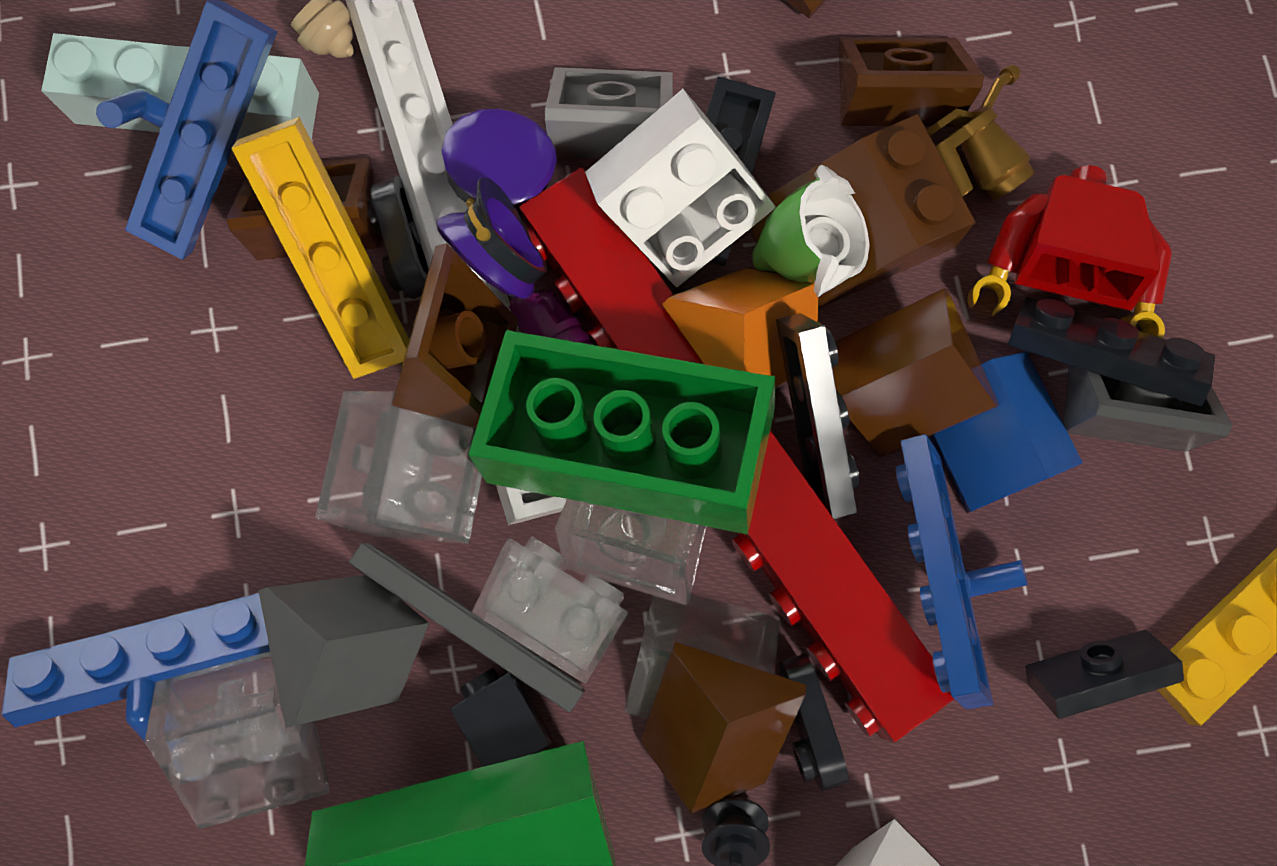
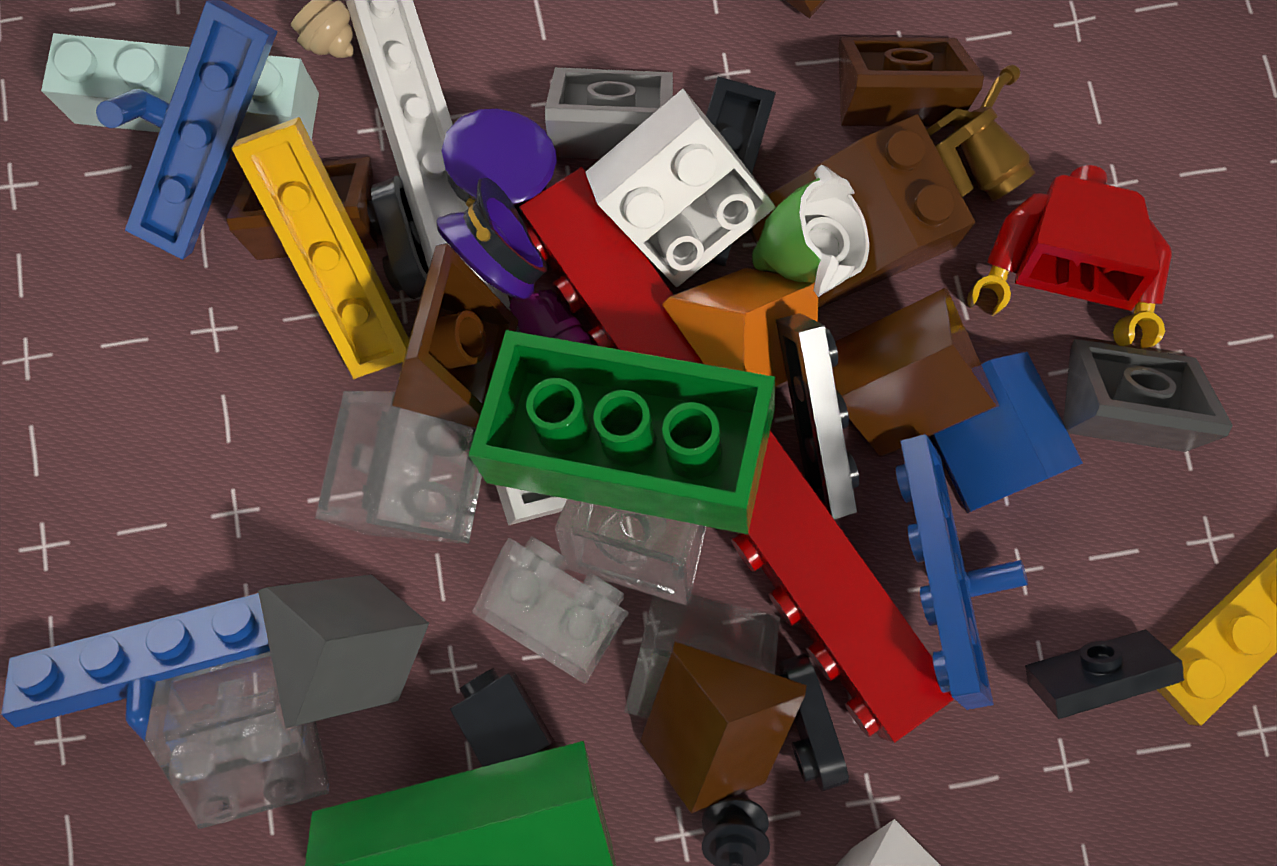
(467, 626): dark grey tile -> none
(1114, 350): black plate -> none

